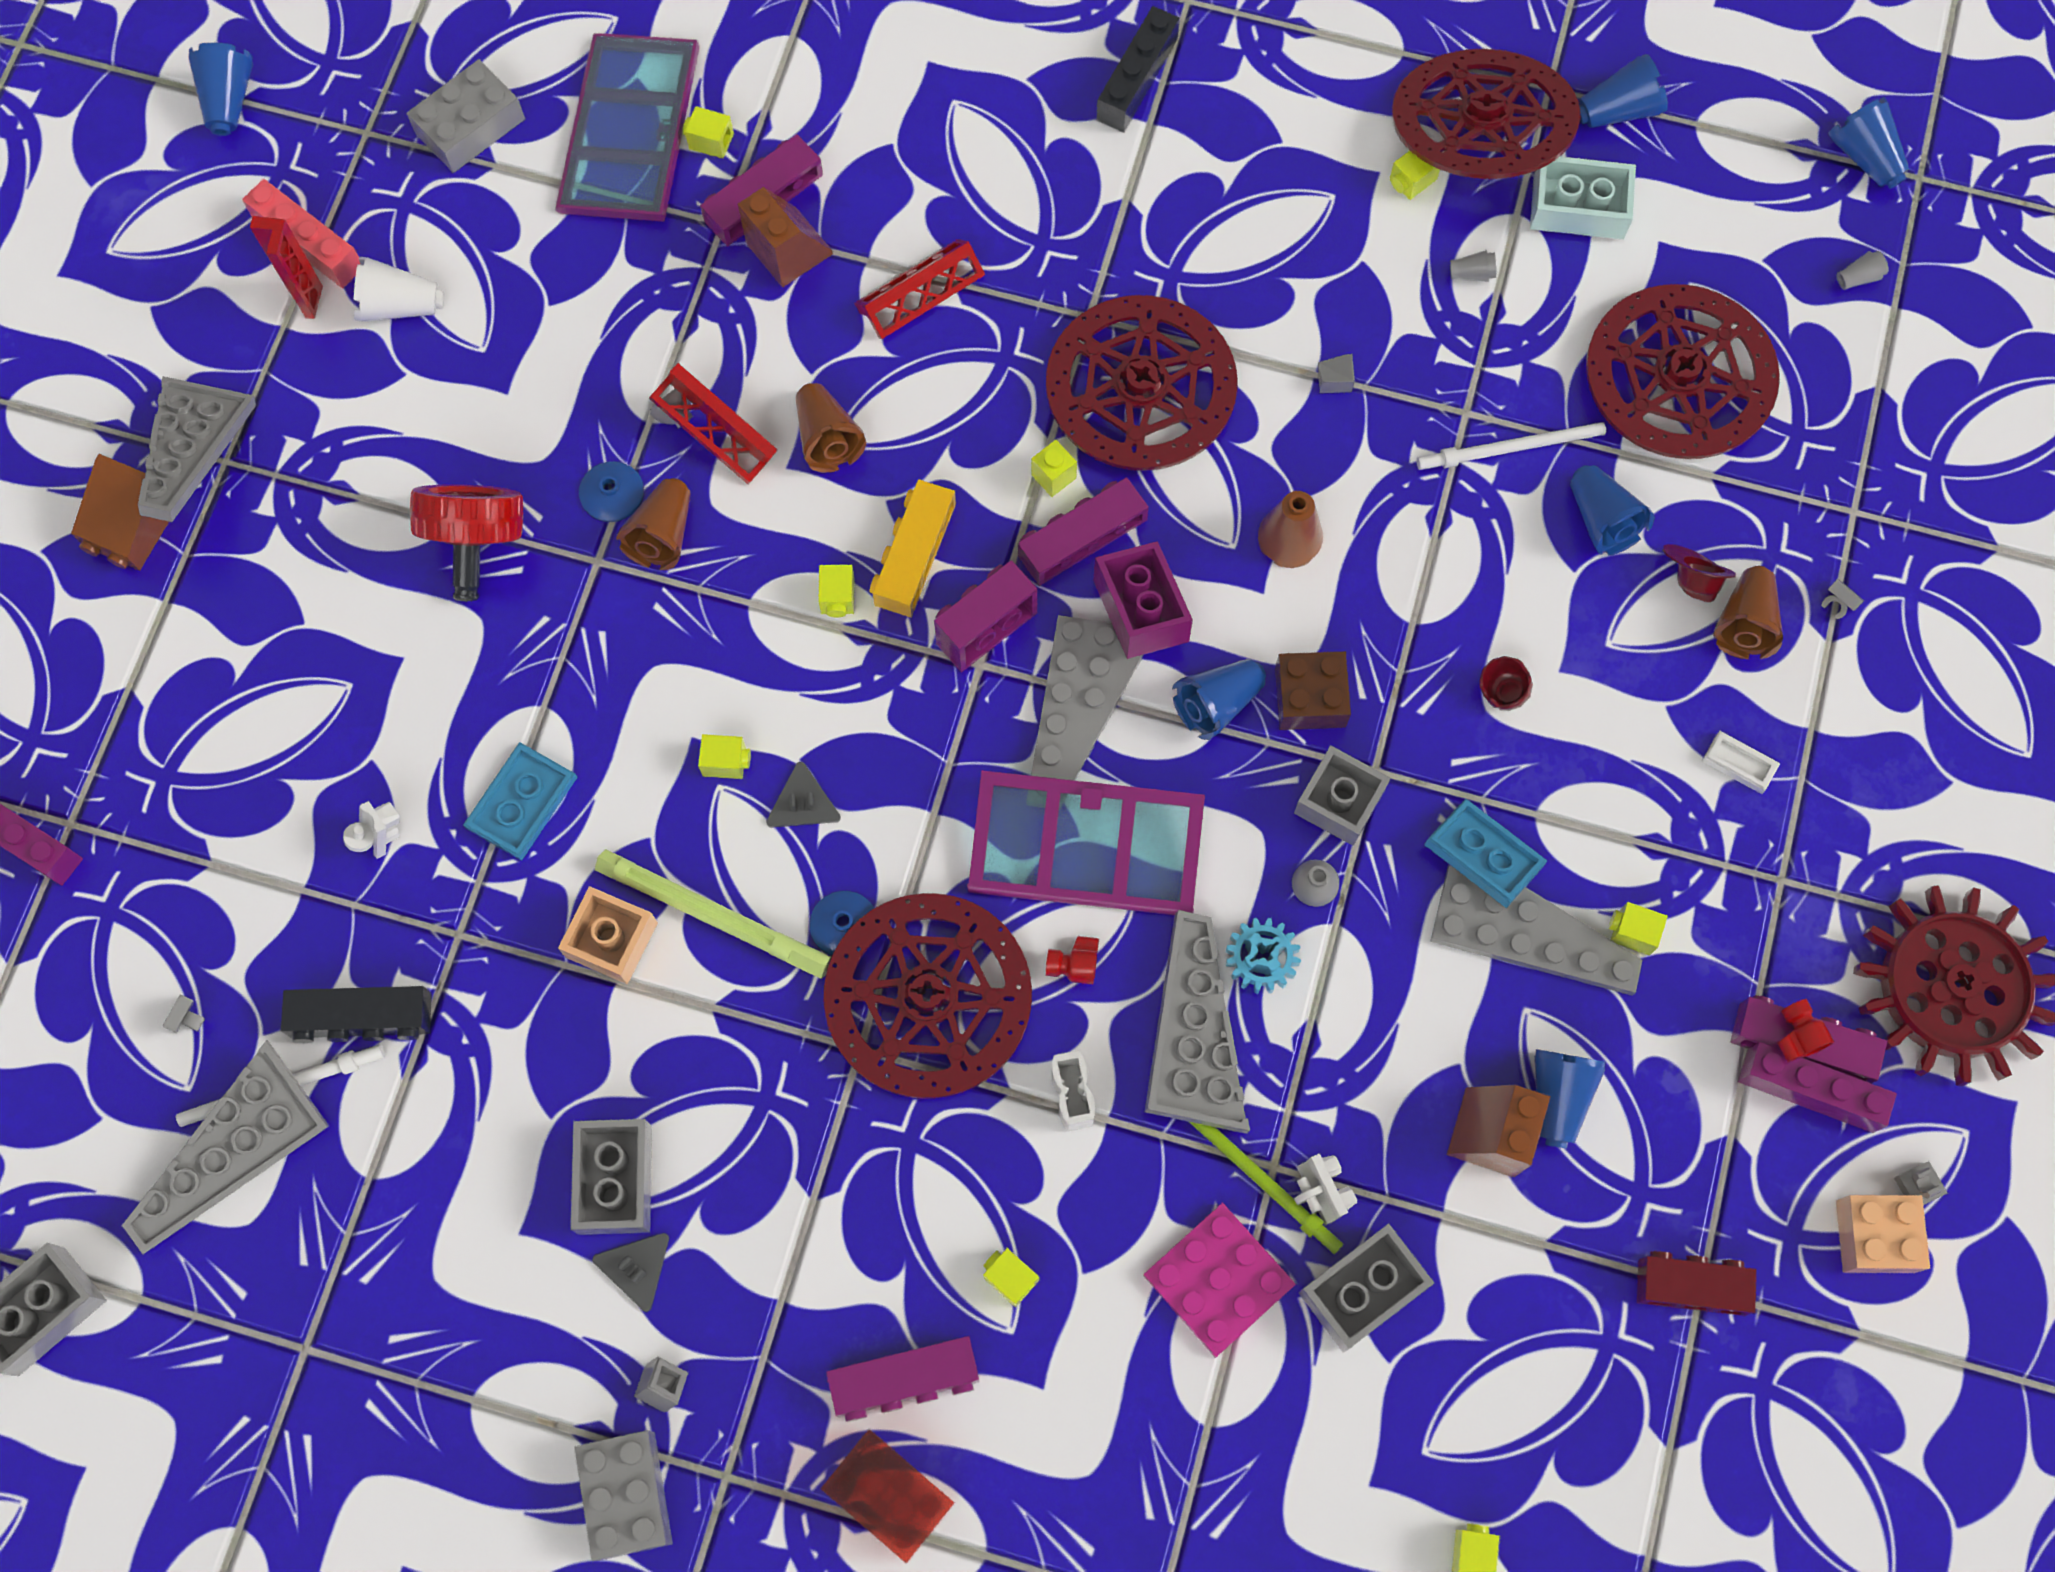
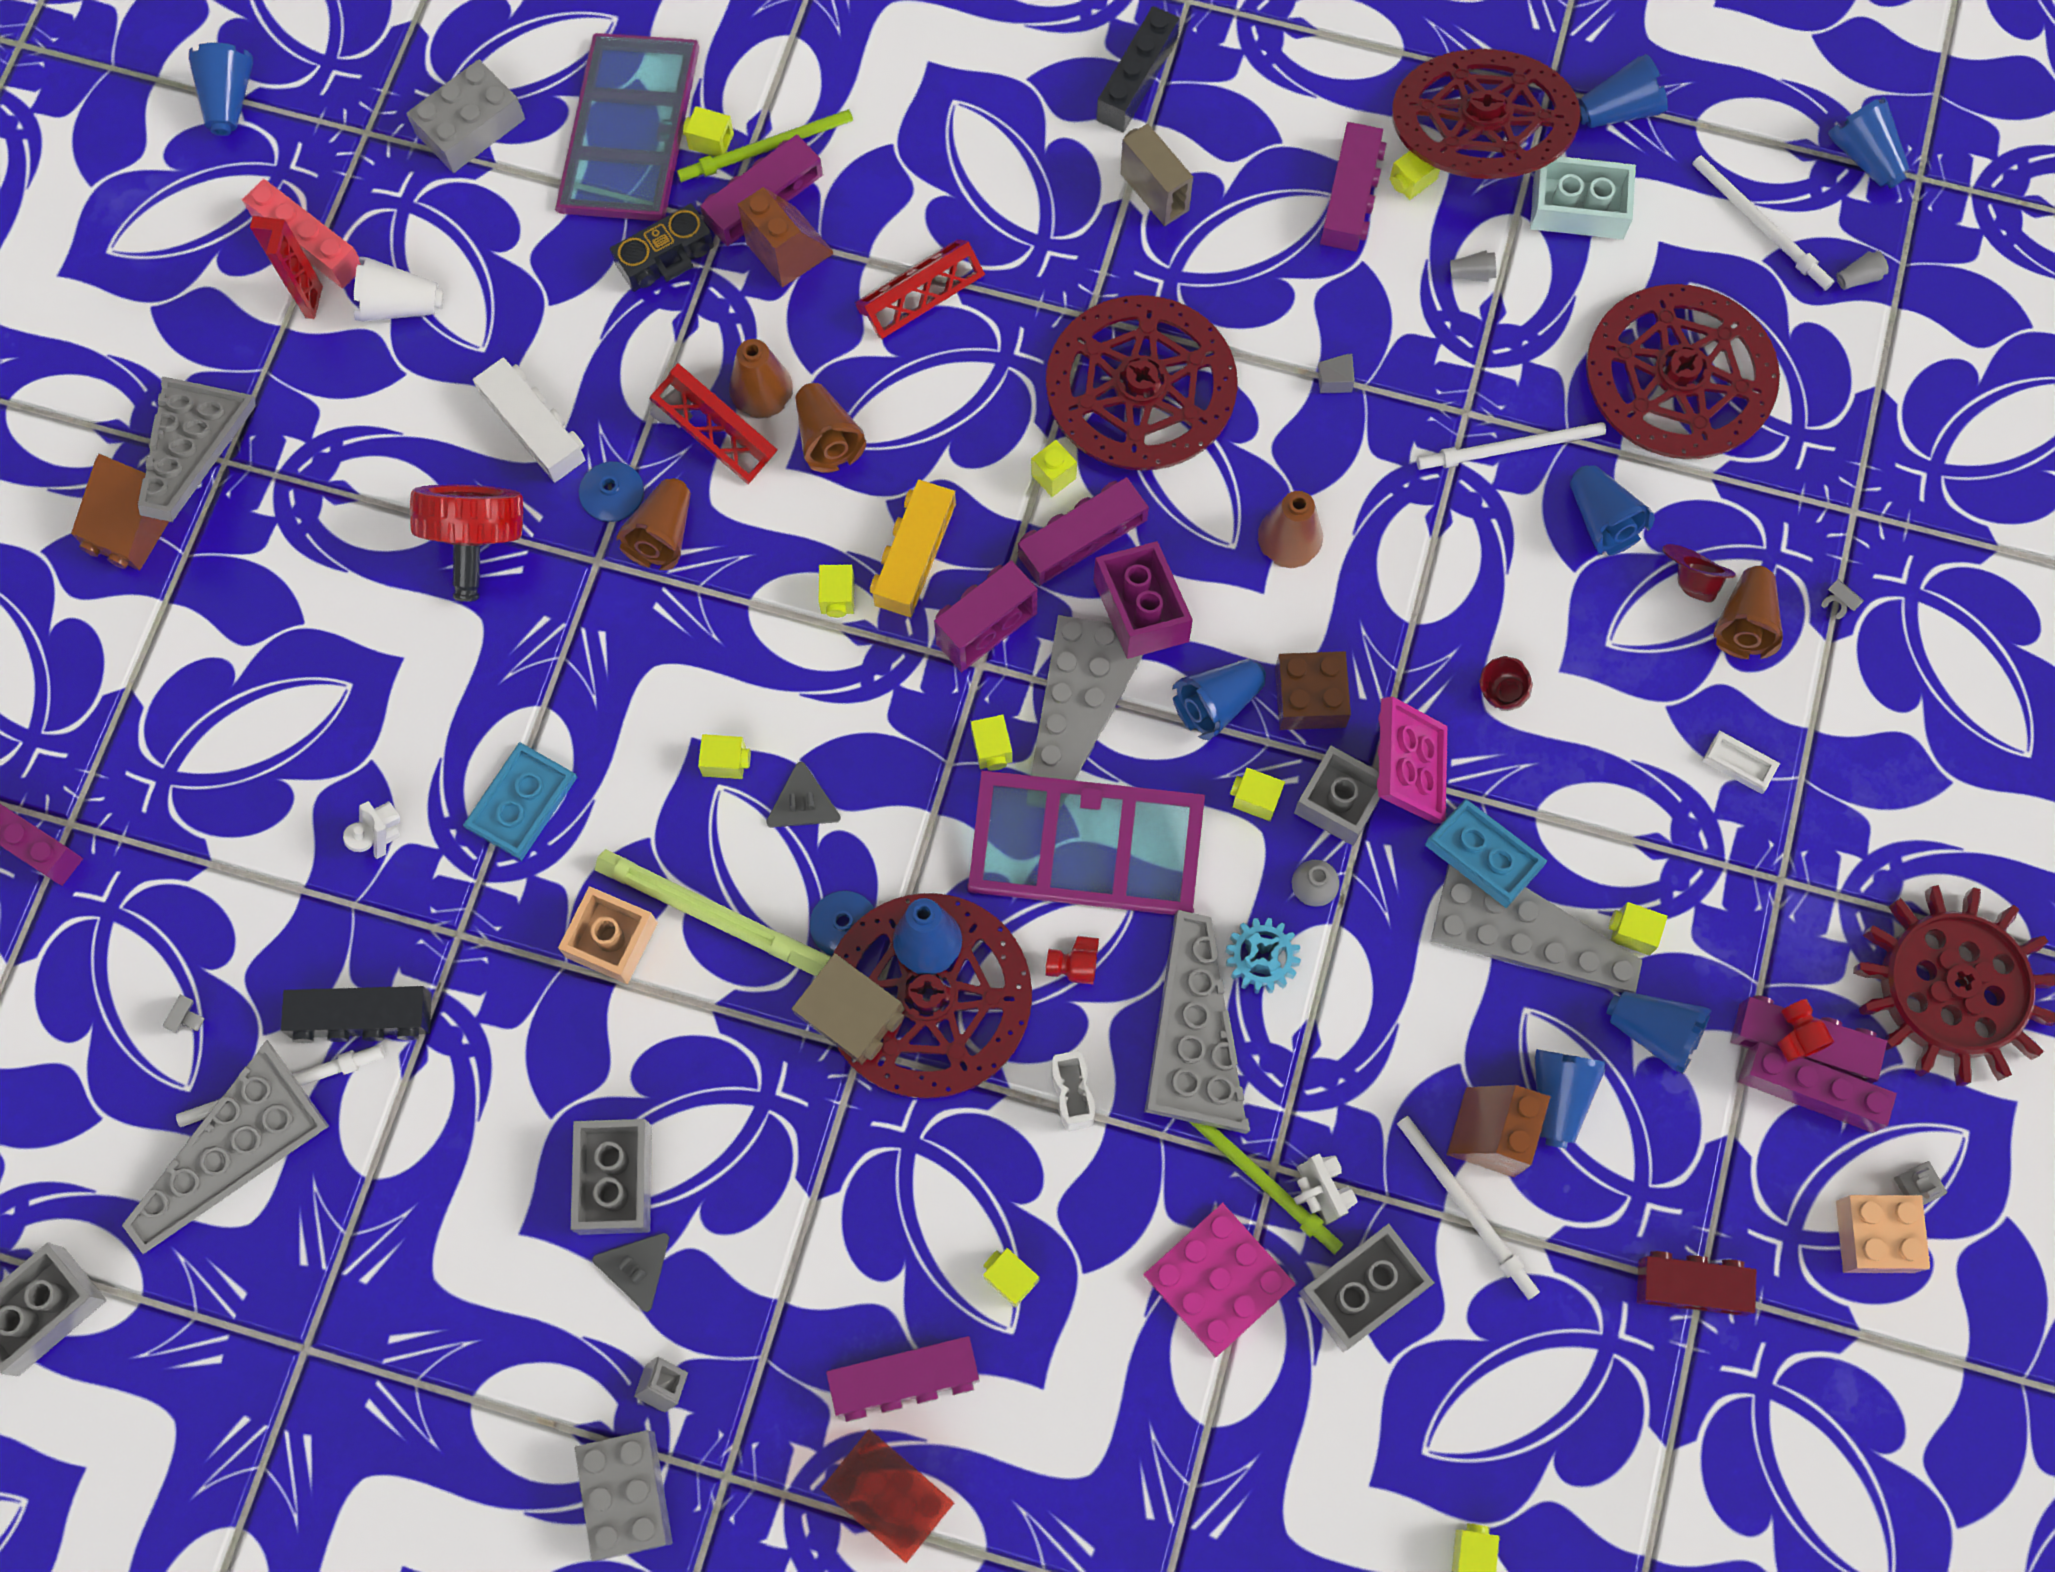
(529, 419): none -> white brick
(663, 248): none -> black piece
(709, 165): none -> lime bar
(759, 380): none -> dark orange cone
(849, 1009): none -> dark tan brick
(927, 938): none -> blue cone
(991, 742): none -> neon yellow brick
(1156, 174): none -> dark tan brick
(1257, 793): none -> neon yellow brick
(1352, 187): none -> magenta brick
(1412, 760): none -> dark pink plate
(1510, 1264): none -> white bar
(1660, 1025): none -> blue cone
(1805, 262): none -> white bar

